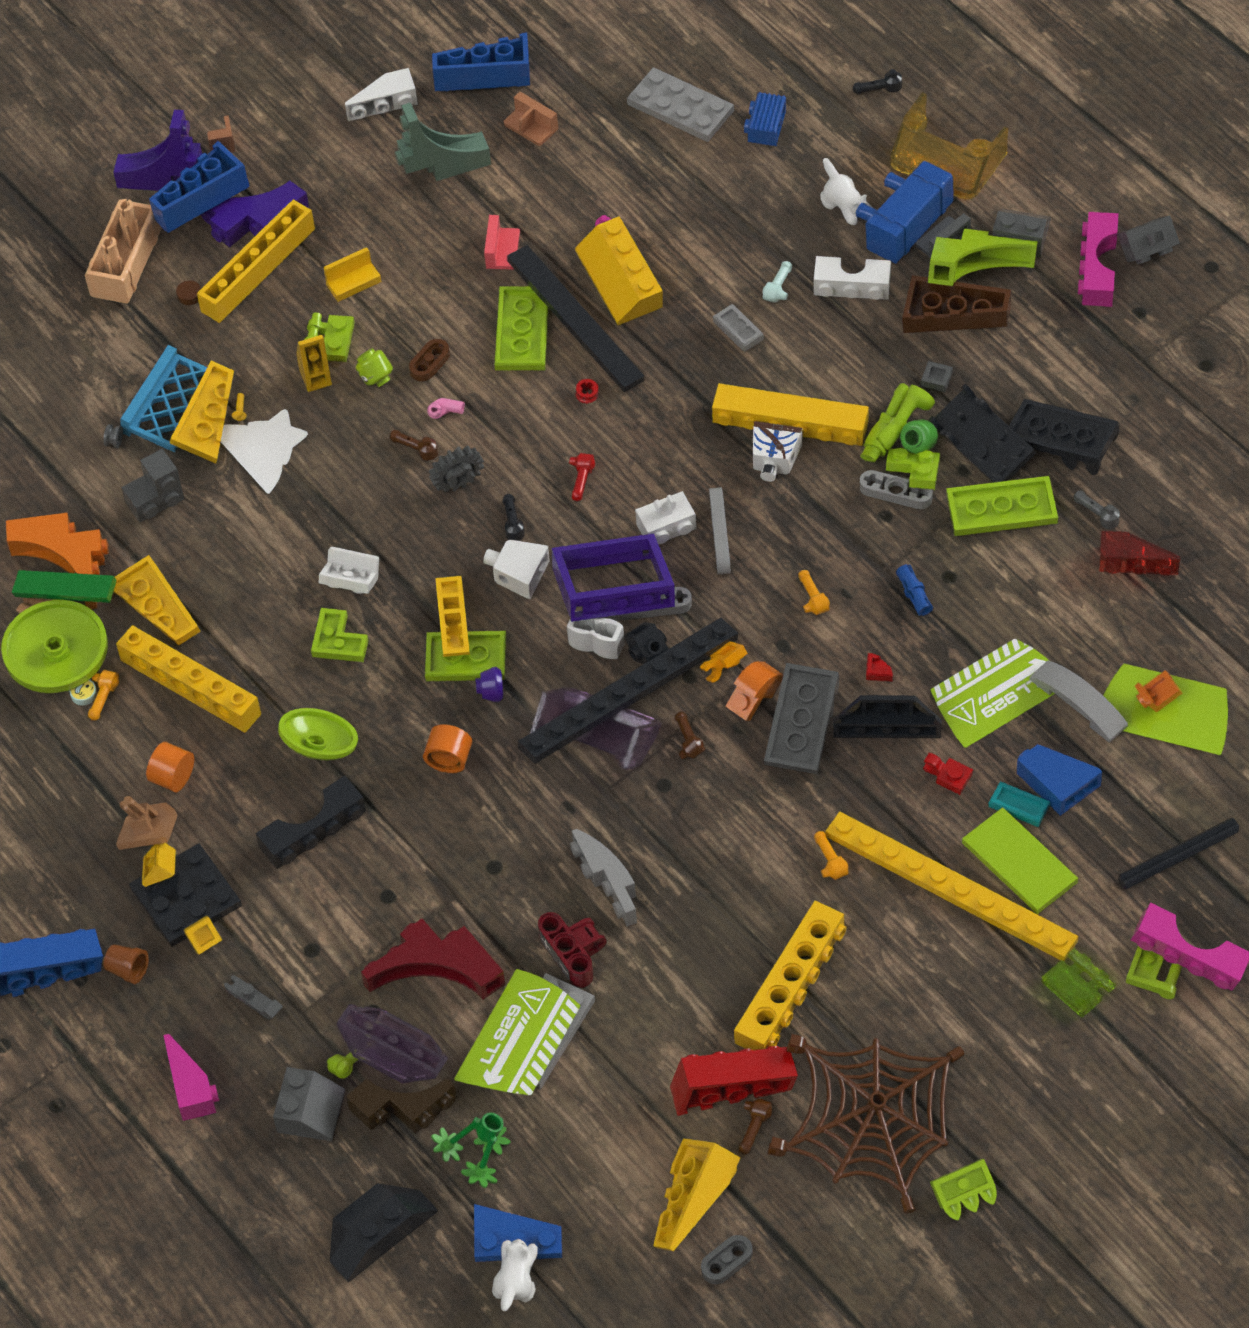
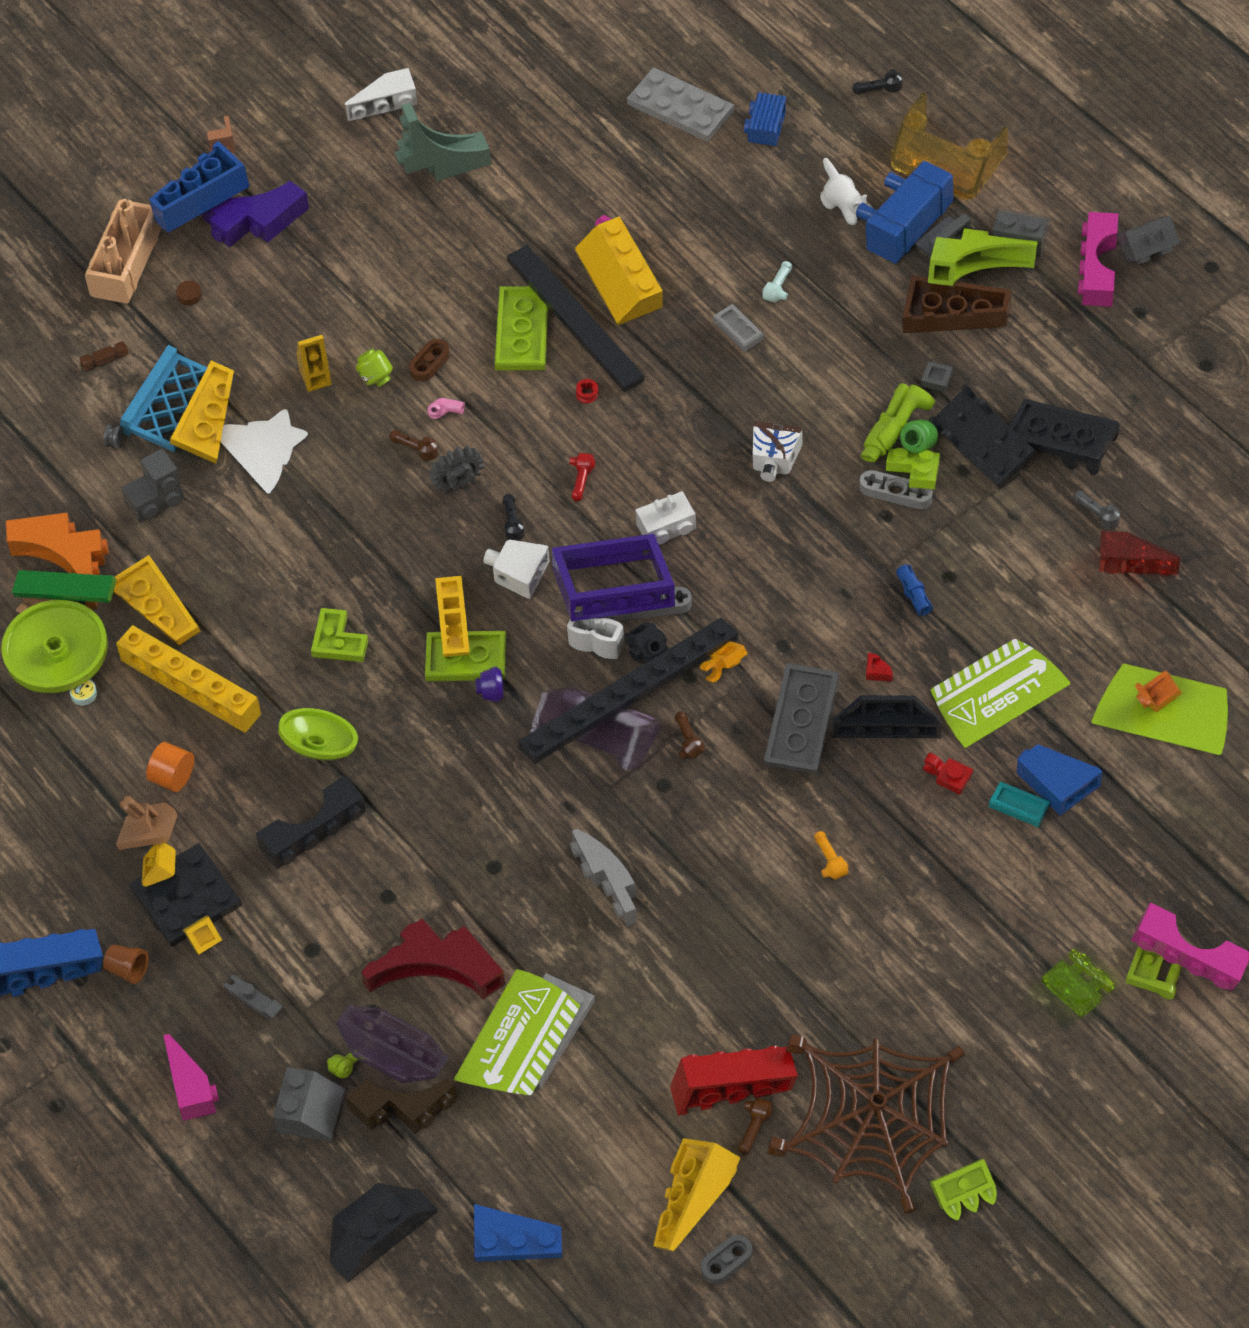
(103, 355): none -> reddish brown axle
(107, 682): light orange piece -> none
(159, 164): dark purple arch -> none
(239, 415): yellow piece -> none
(256, 261): yellow brick -> none
(337, 334): lime plate -> none
(350, 570): white bracket -> none
(351, 275): yellow panel -> none
(447, 748): orange piece -> none
(483, 66): blue wedge -> none
(489, 1132): plant -> none
(499, 244): coral panel -> none
(514, 1278): white animal -> none
(532, 119): nougat panel -> none
(580, 938): dark red beam -> none
(719, 531): light grey beam -> none
(753, 685): orange brick -> none
(816, 417): yellow brick -> none
(817, 921): yellow brick -> none
(818, 602): light orange piece -> none
(870, 283): white arch -> none
(952, 886): yellow plate -> none
(1001, 506): lime plate -> none
(1020, 860): lime tile -> none
(1082, 697): light grey slope -> none
(1178, 853): black axle -> none

